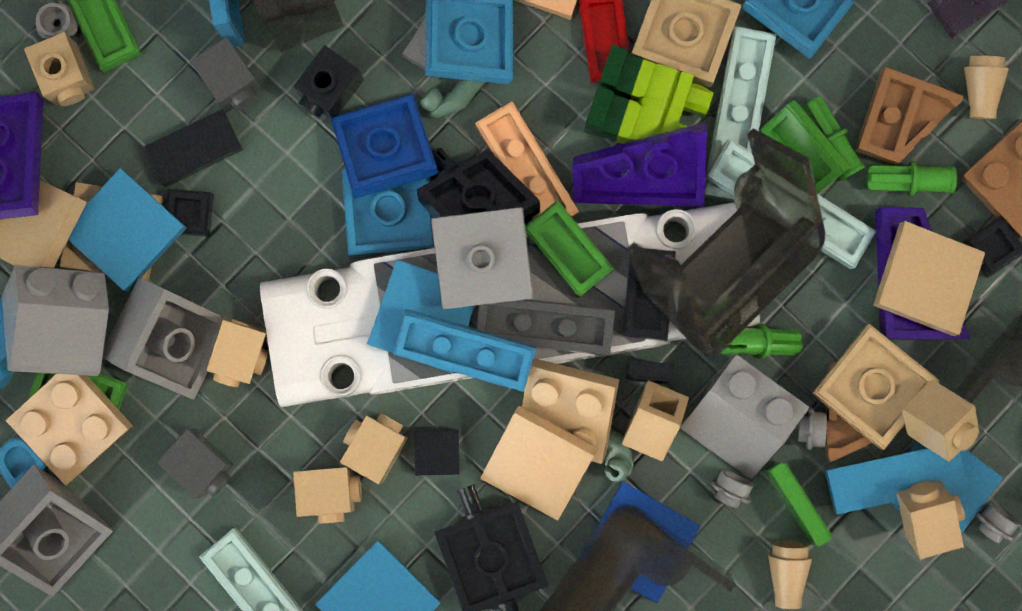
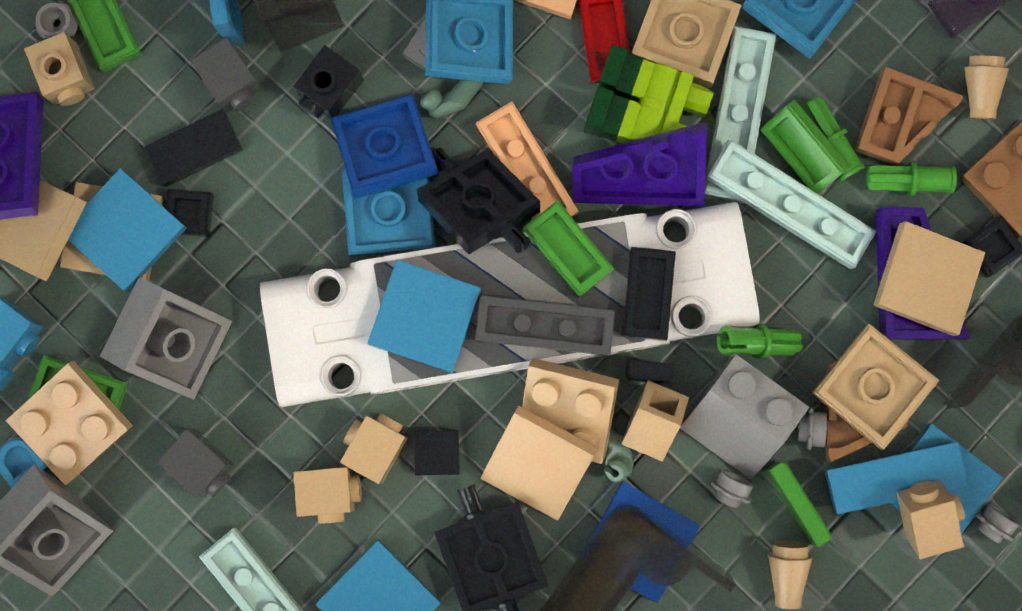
(55, 320): light grey slope -> none
(237, 352): tan brick -> none
(464, 350): dark azure tile -> none
(482, 258): light grey plate -> none
(746, 258): clear smoke windscreen -> none
(941, 420): tan brick -> none

